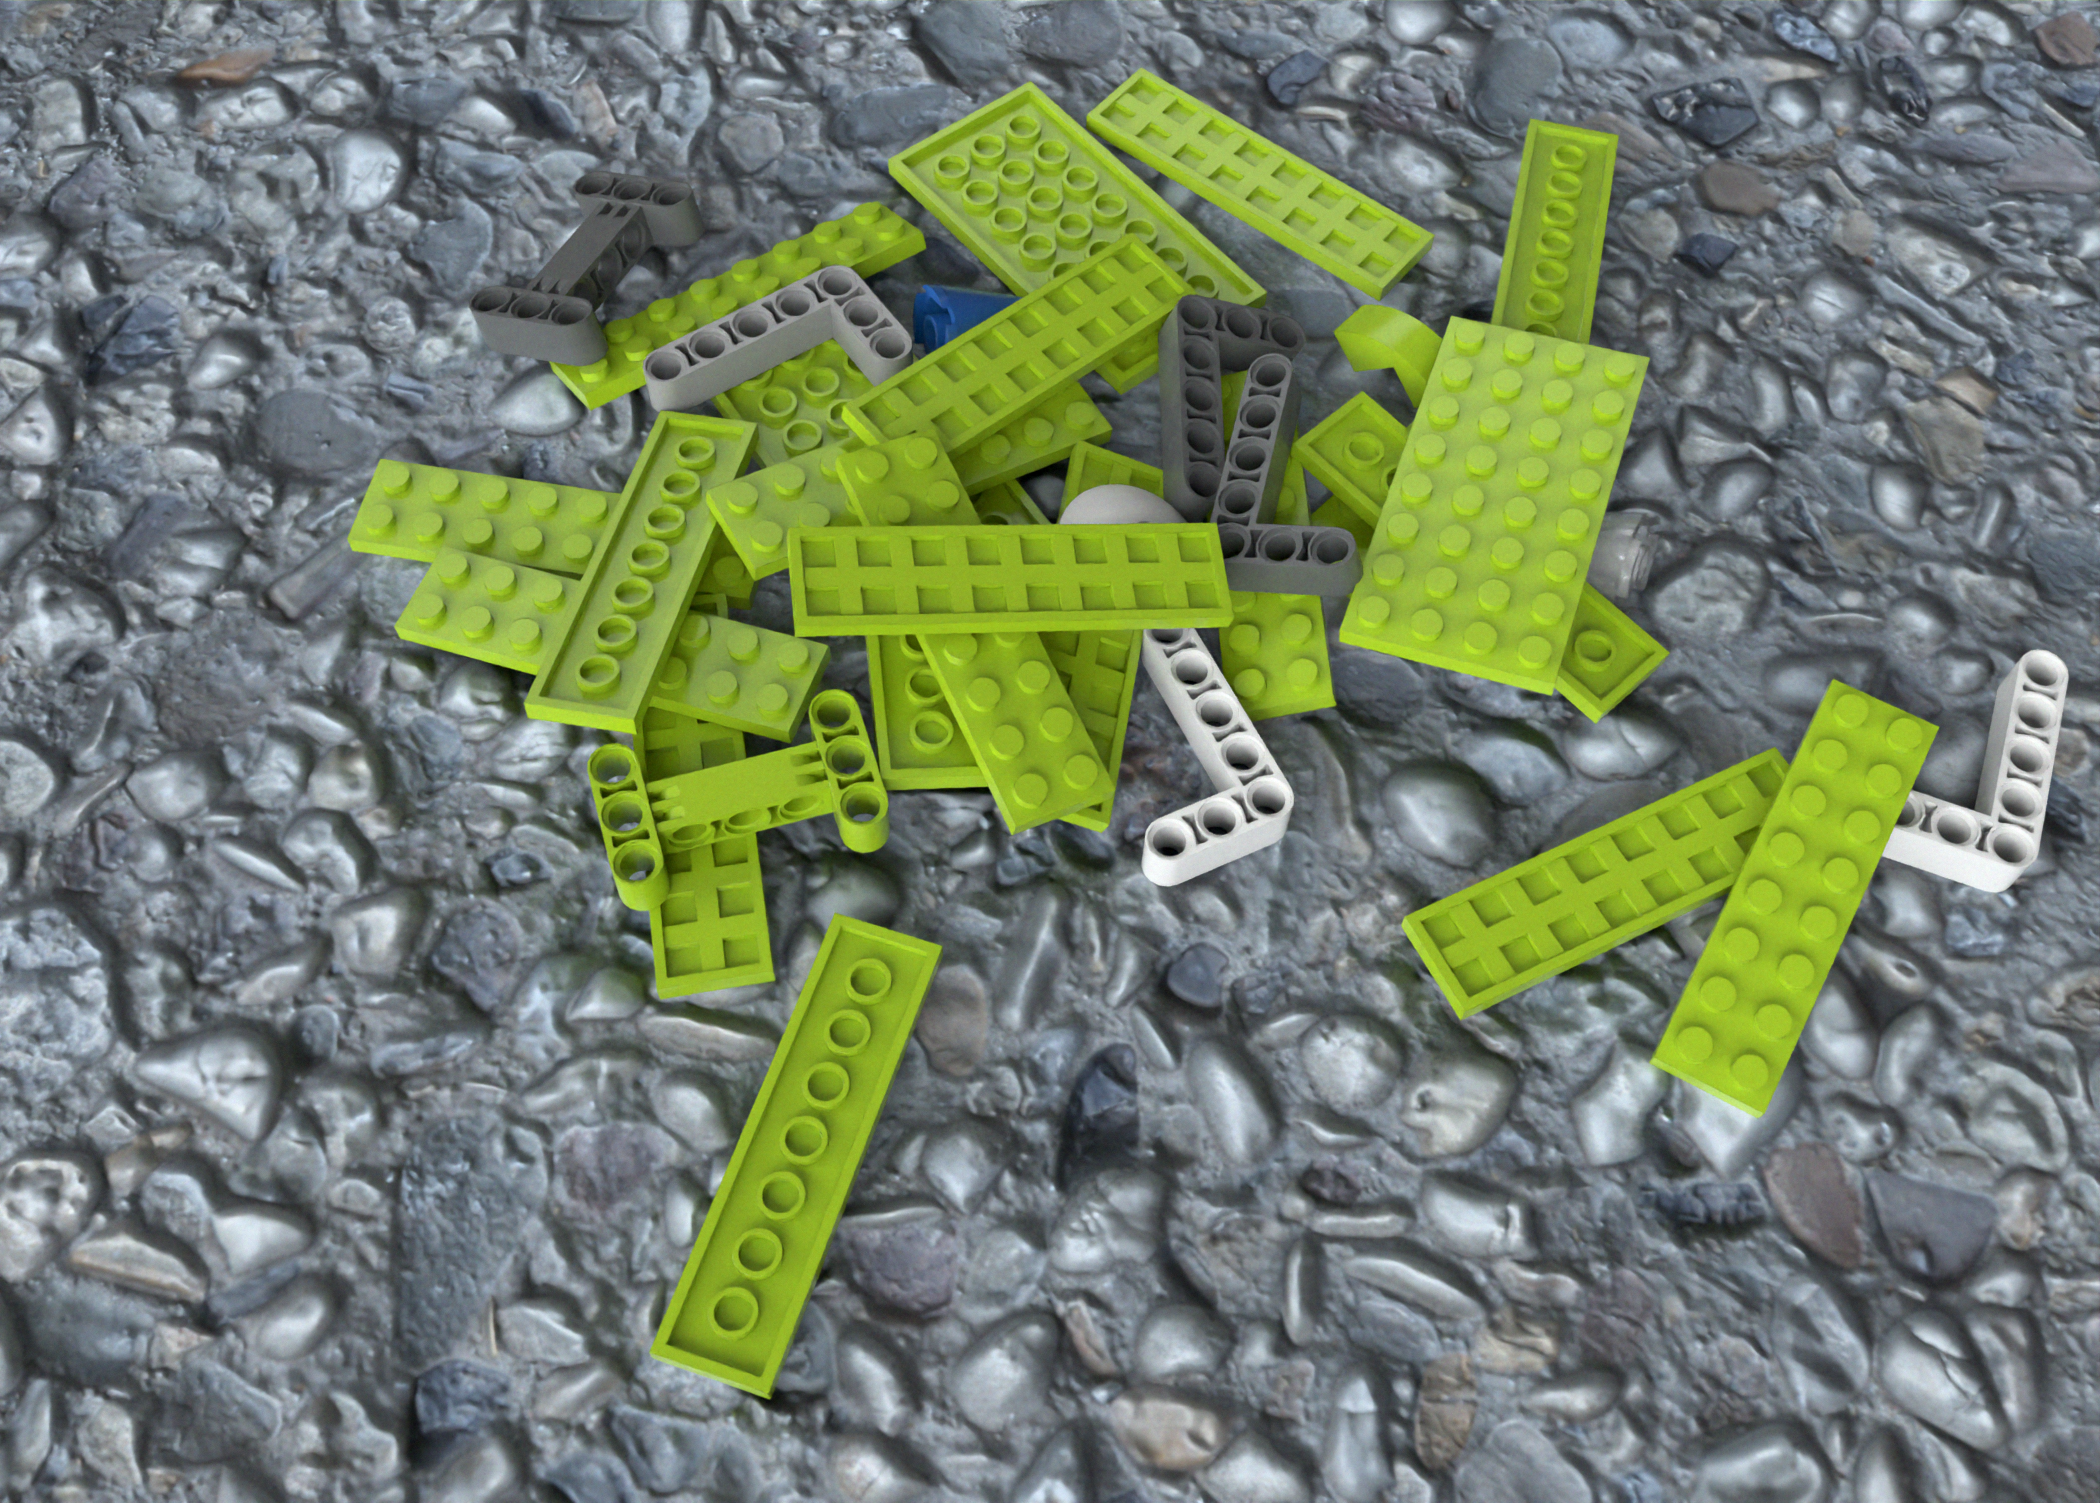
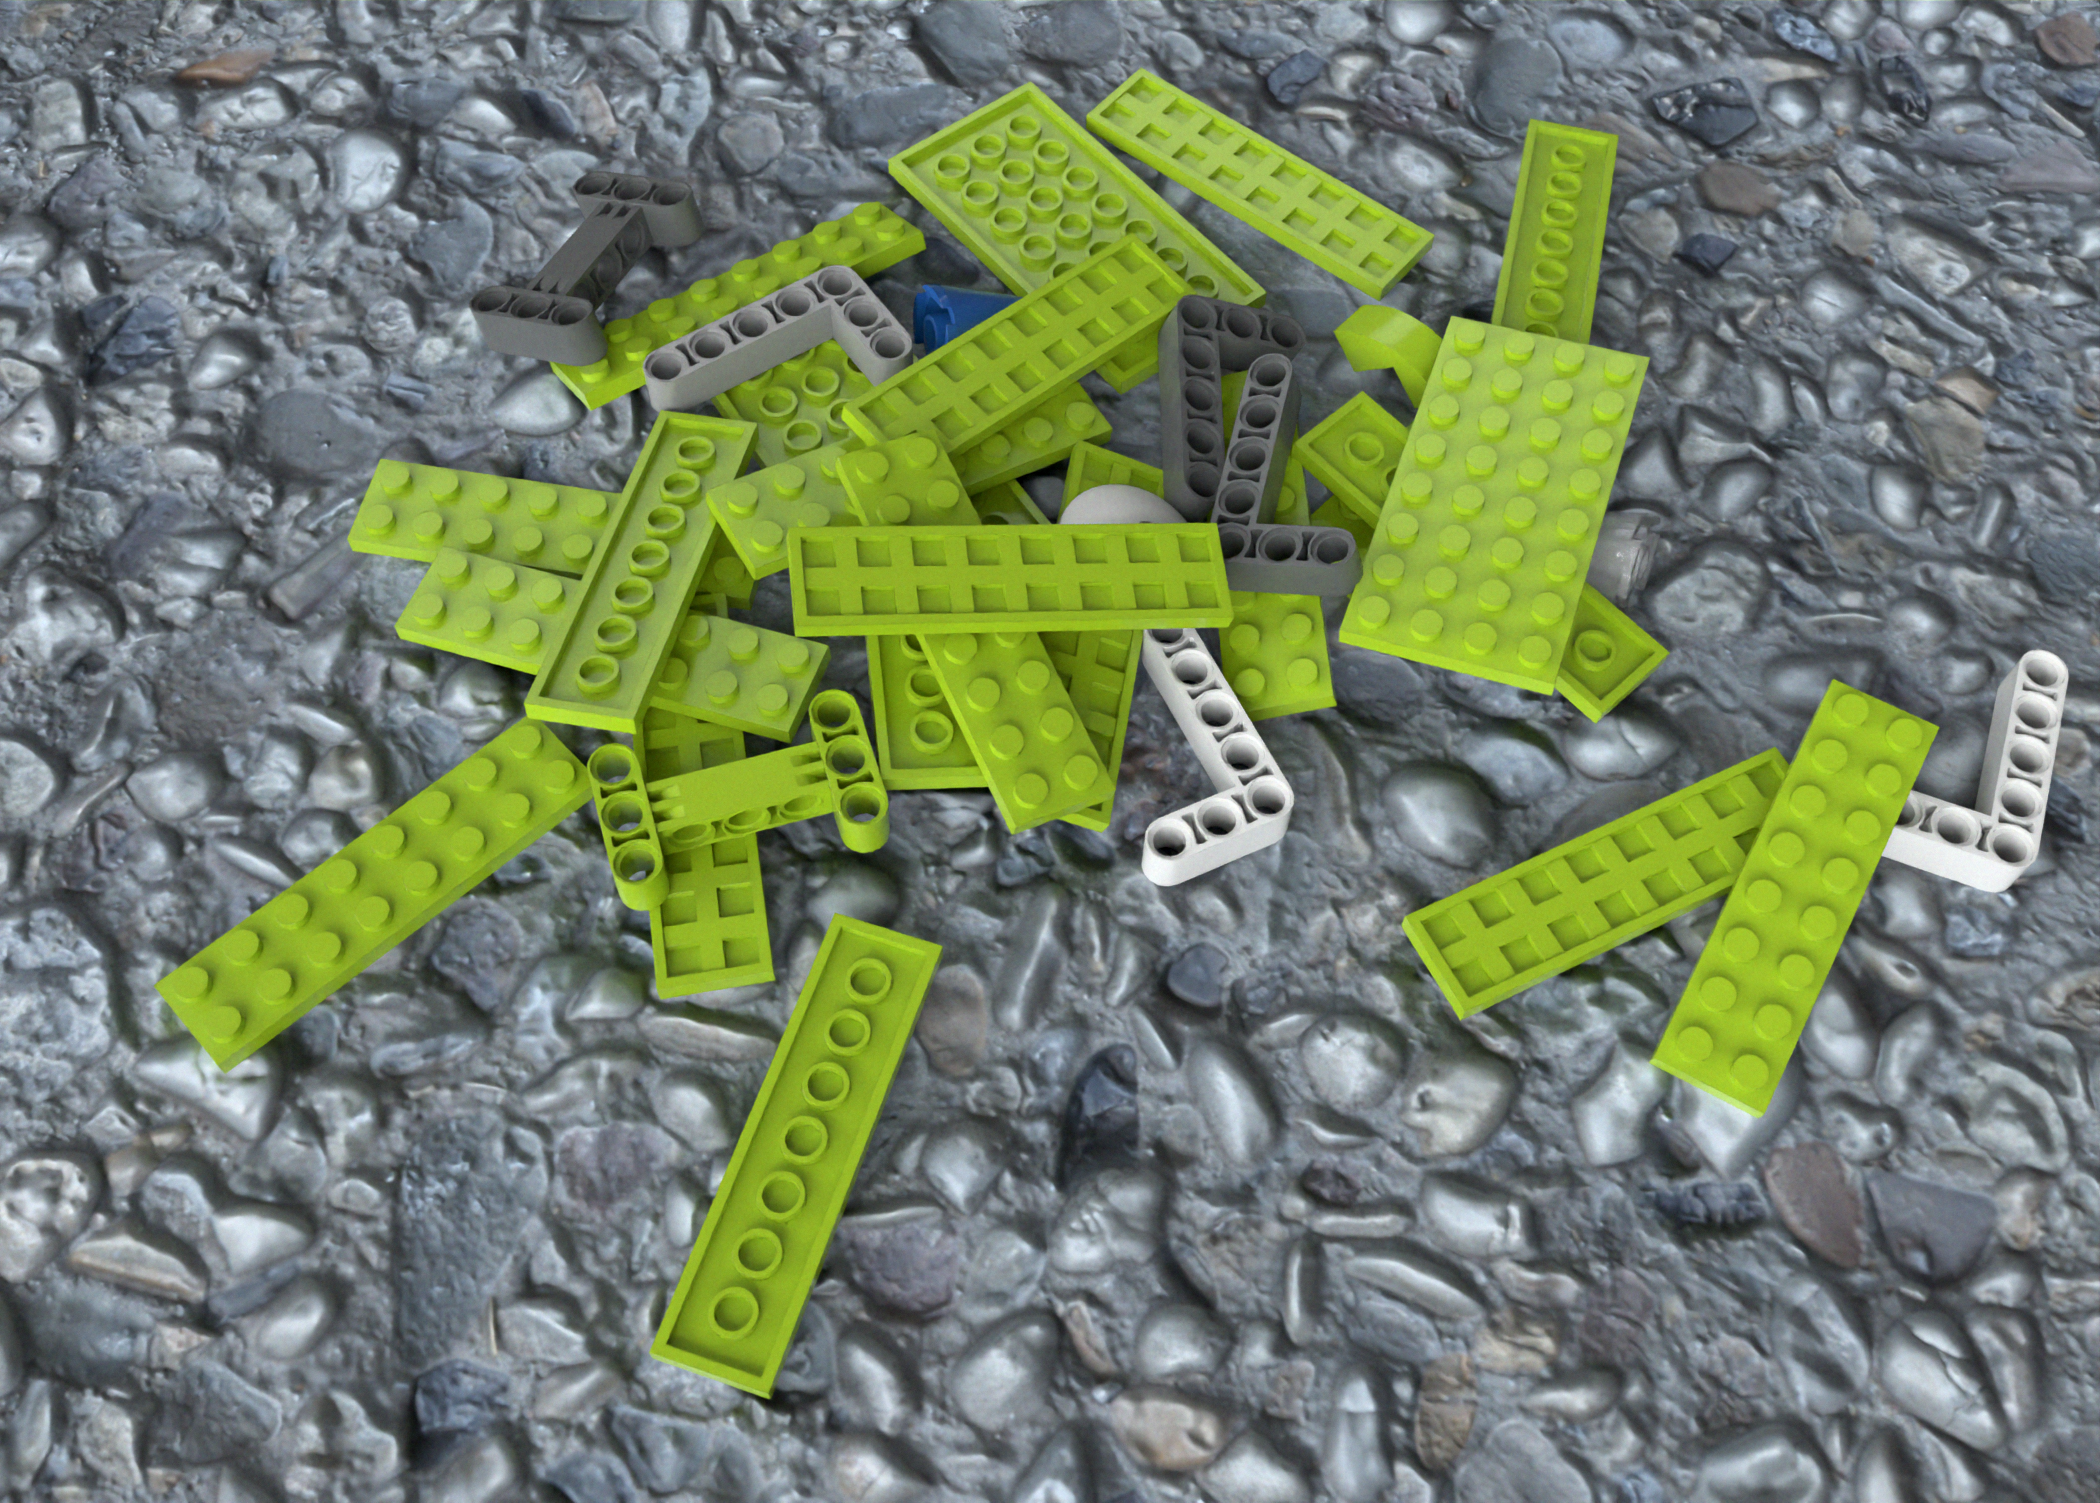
(375, 892): none -> lime plate

